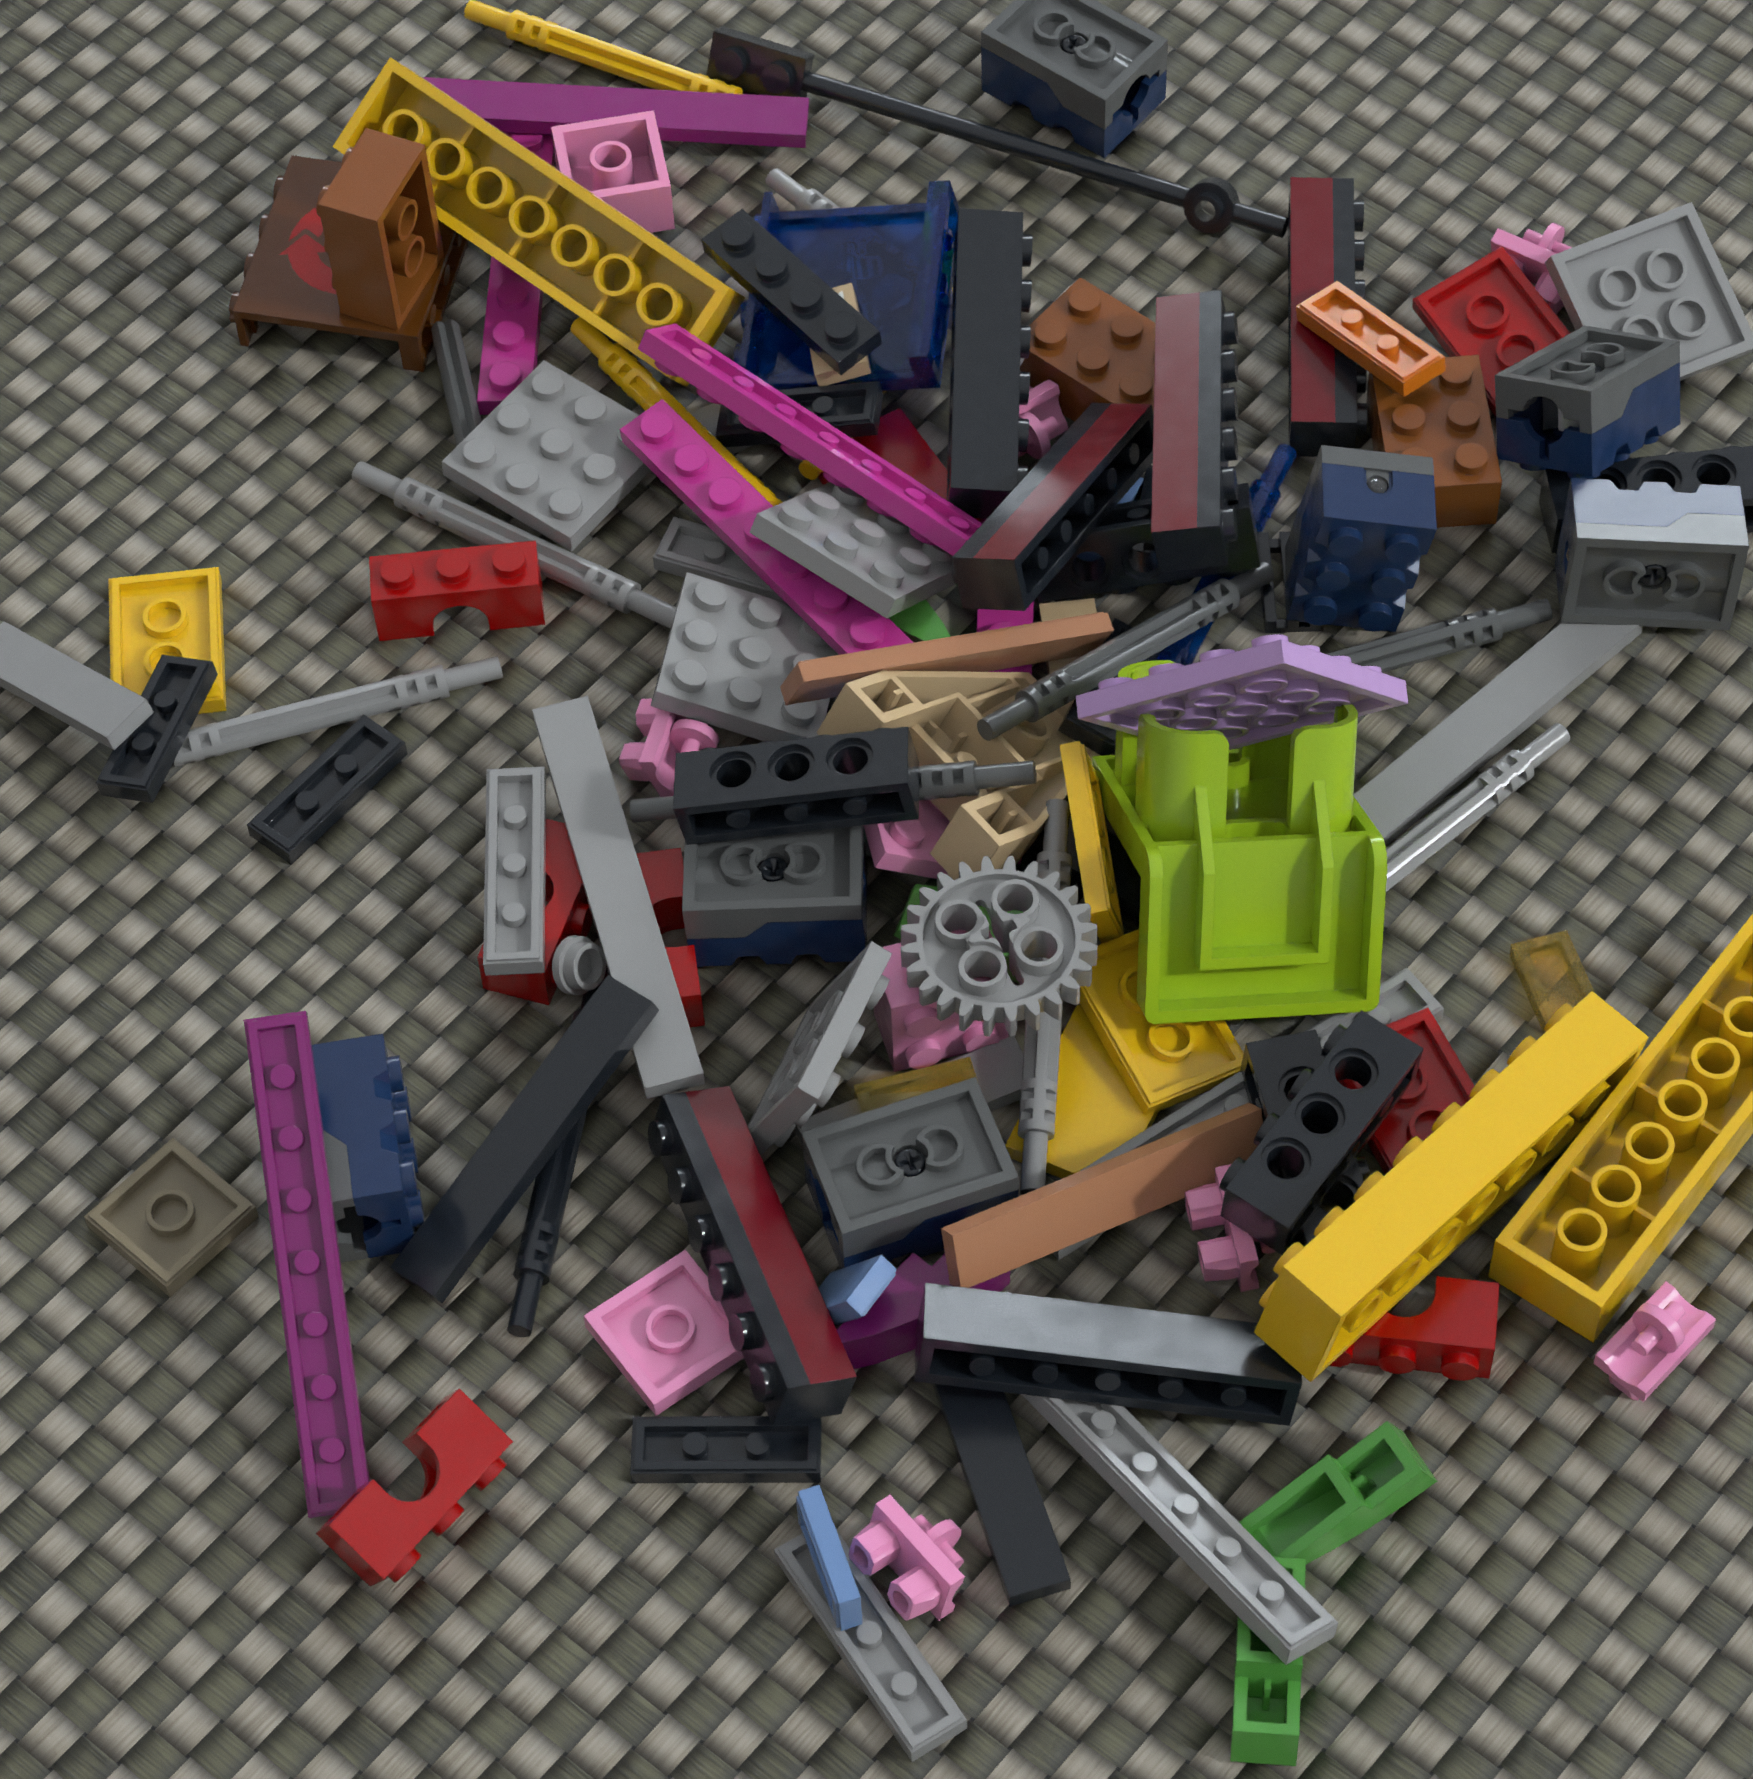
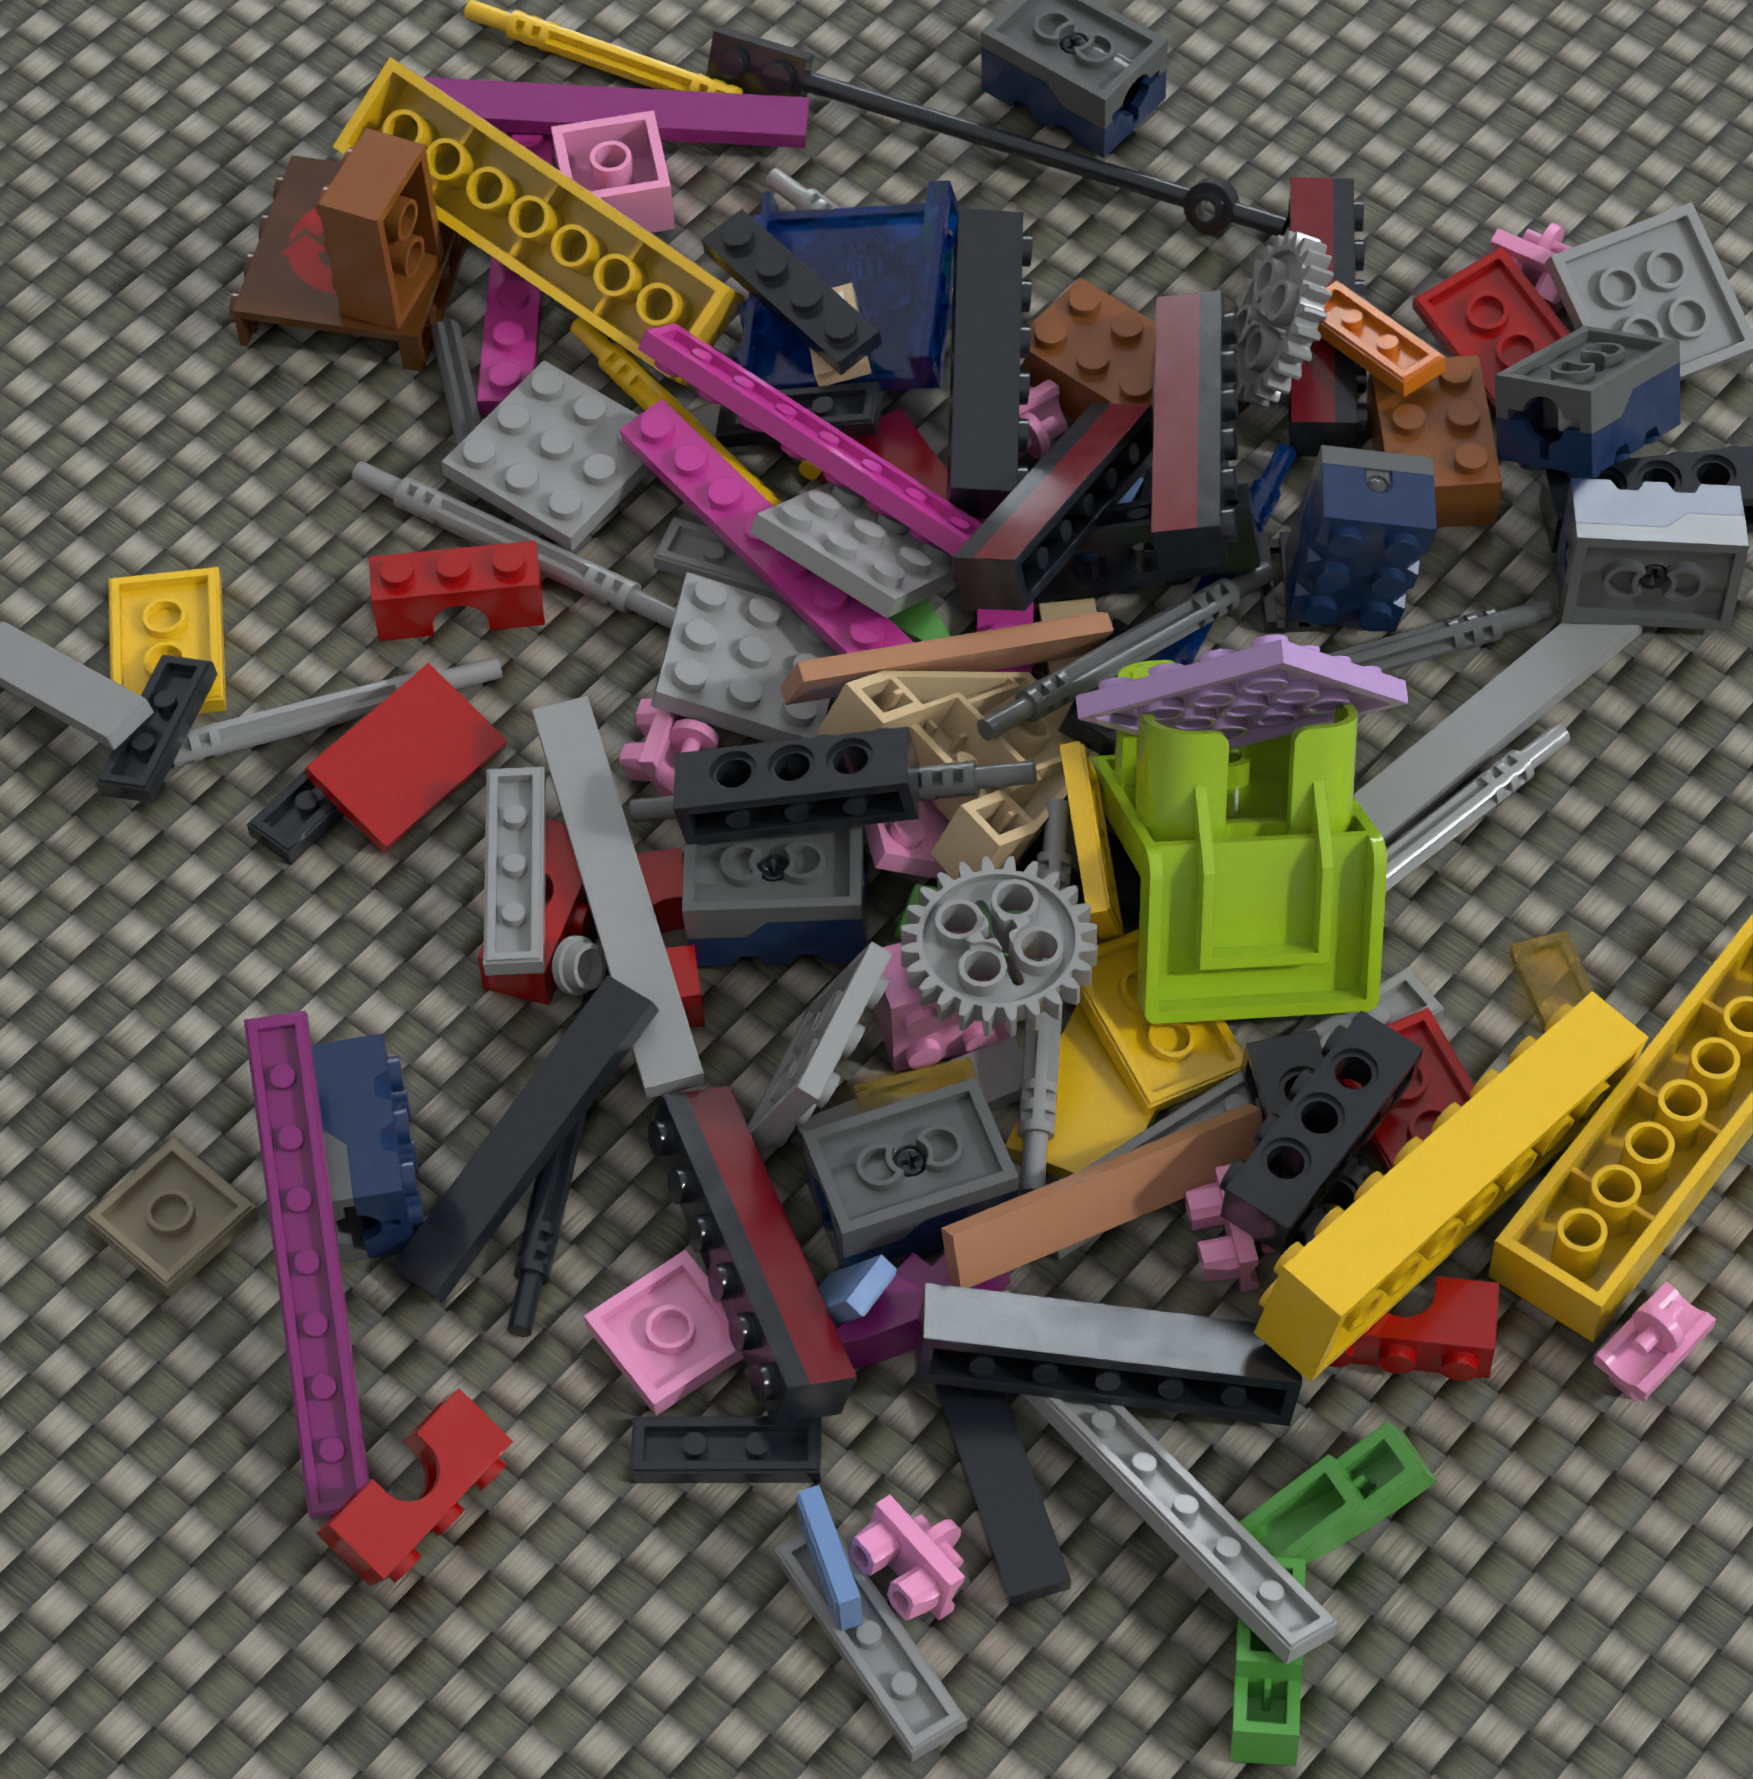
(405, 758): none -> red tile
(1280, 316): none -> light grey gear

